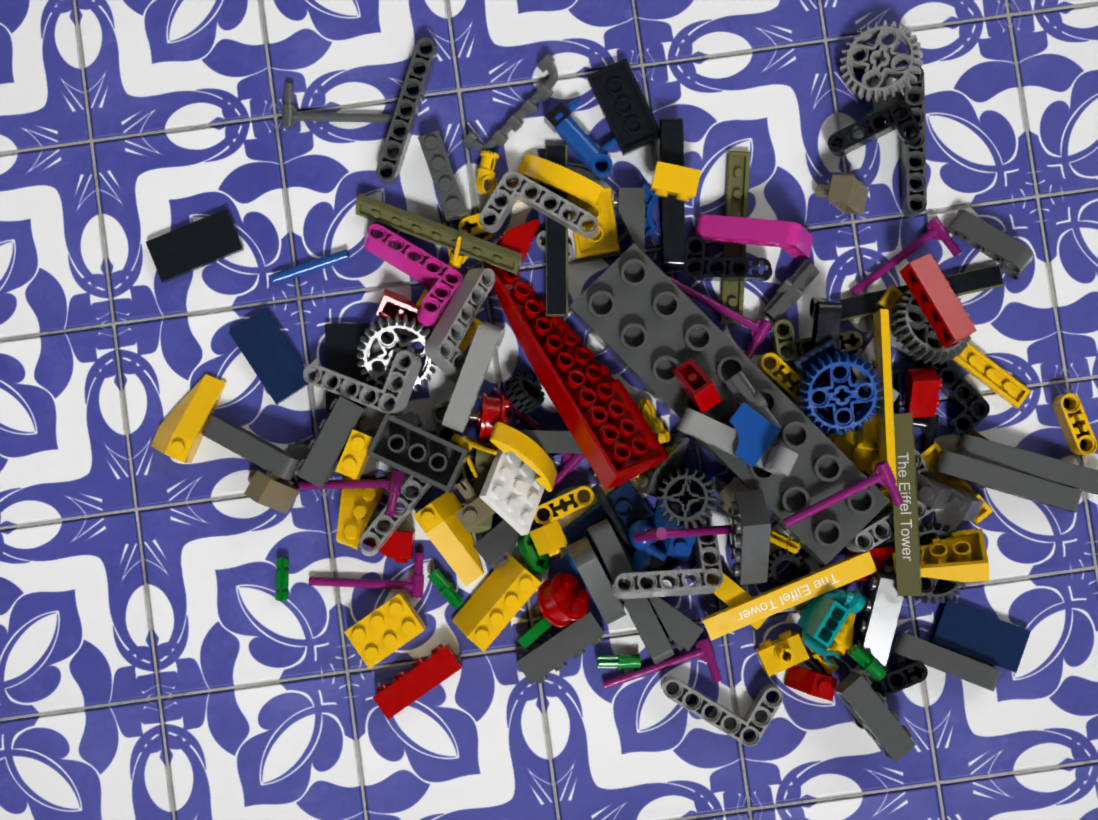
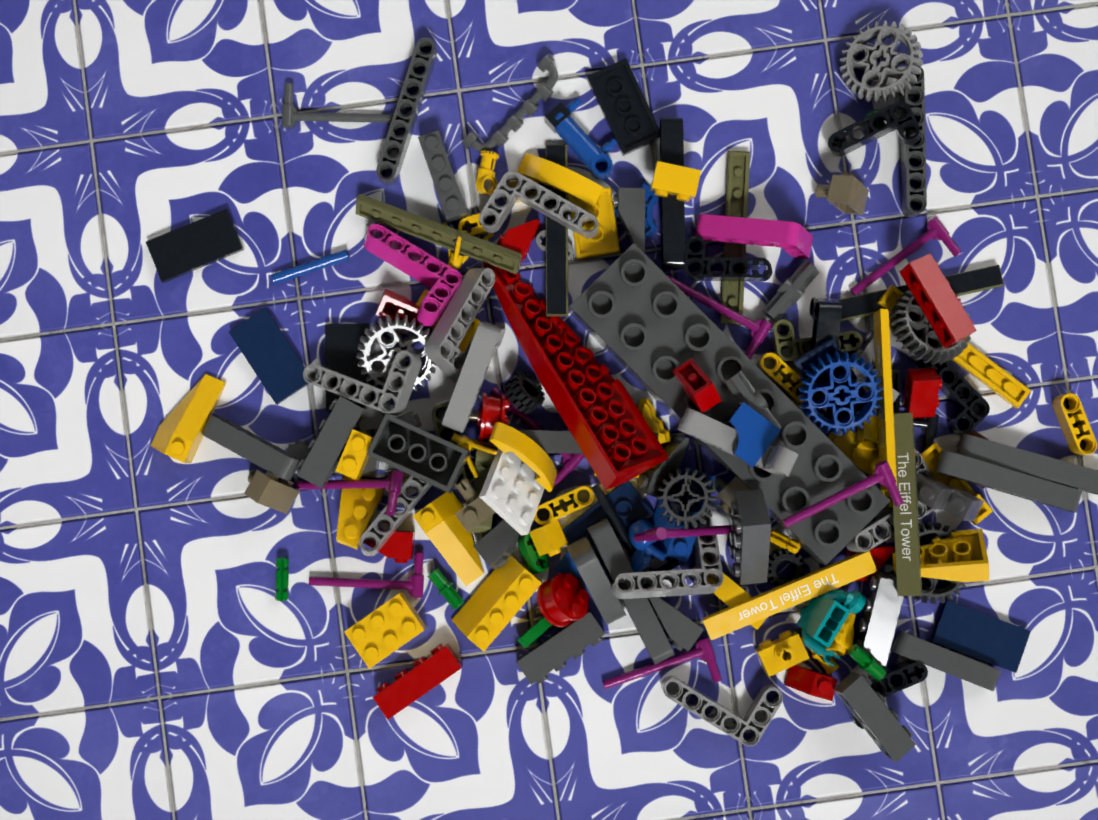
(618, 661): green axle -> none
(992, 242): dark grey beam -> none

